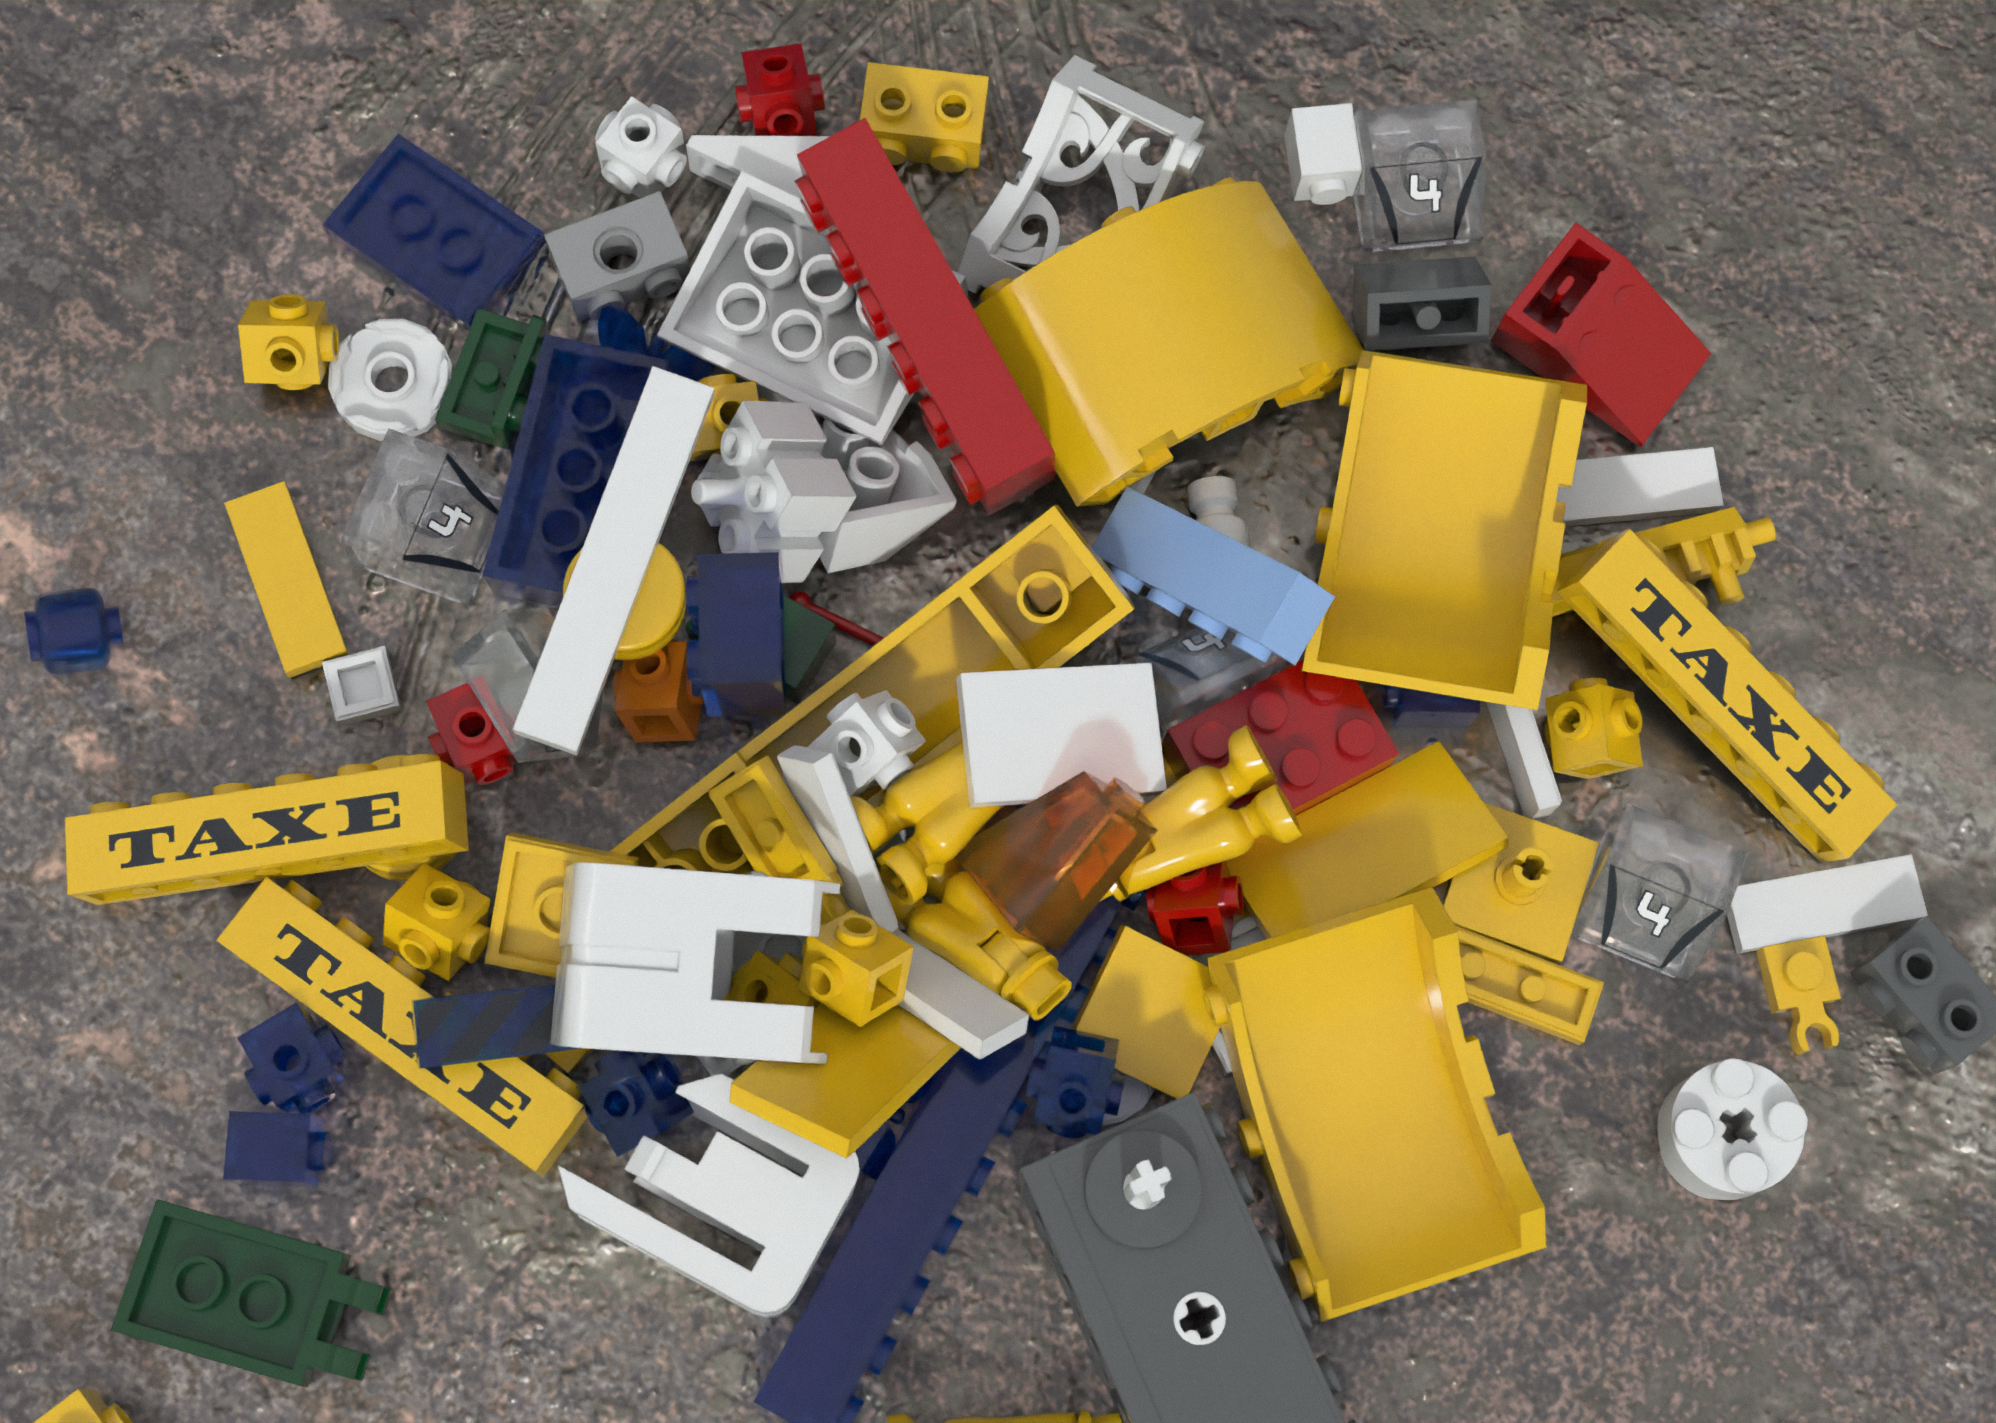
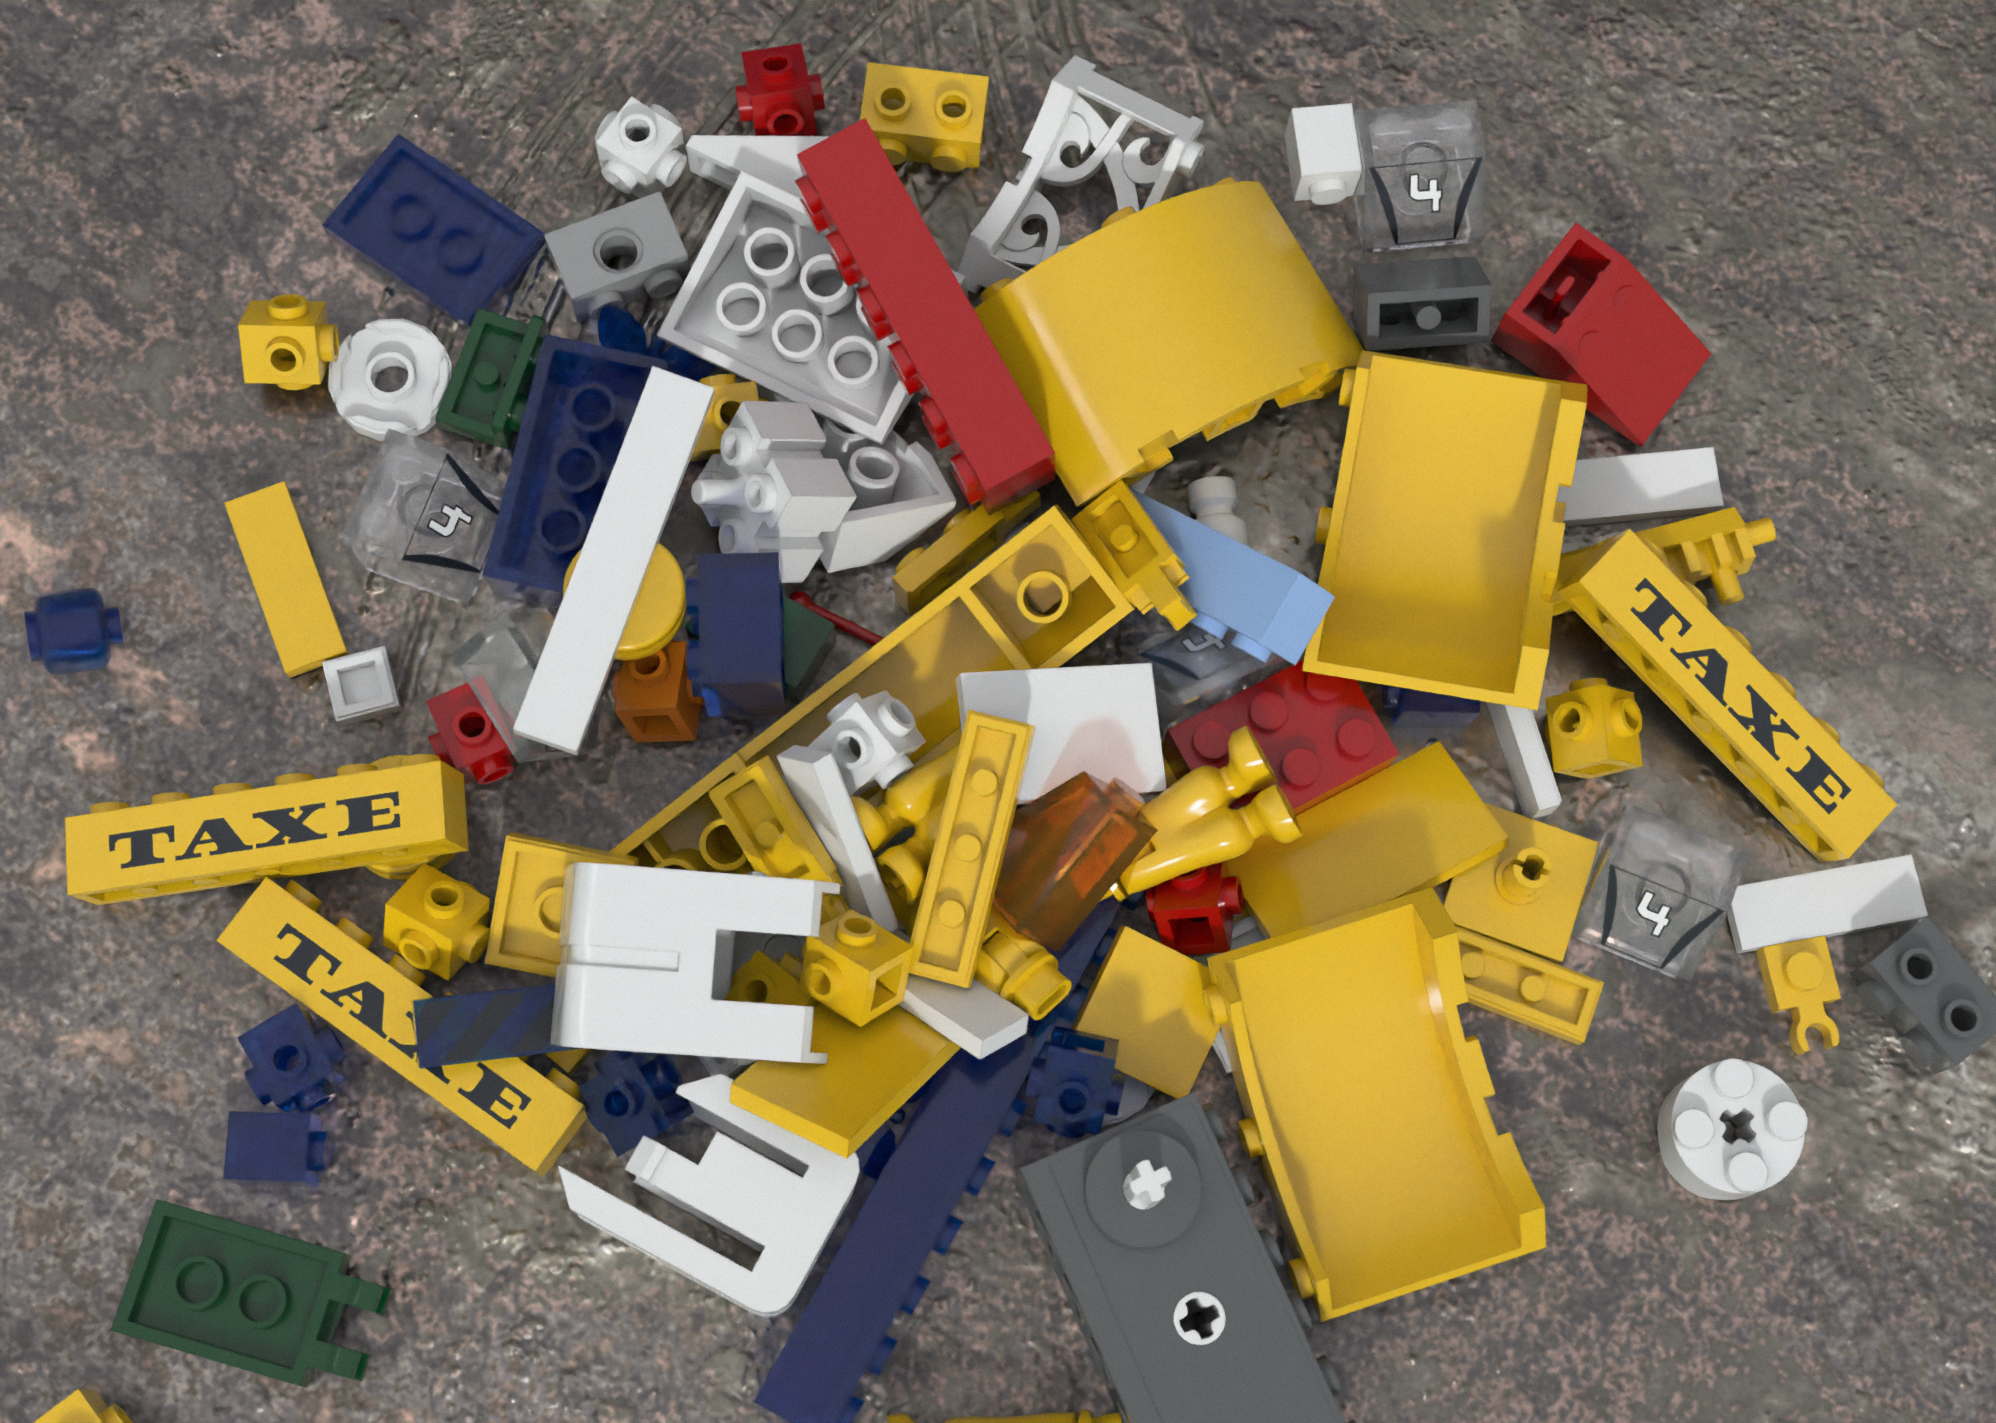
(964, 544): none -> yellow hinge
(970, 848): none -> yellow tile
(1136, 554): none -> yellow hinge

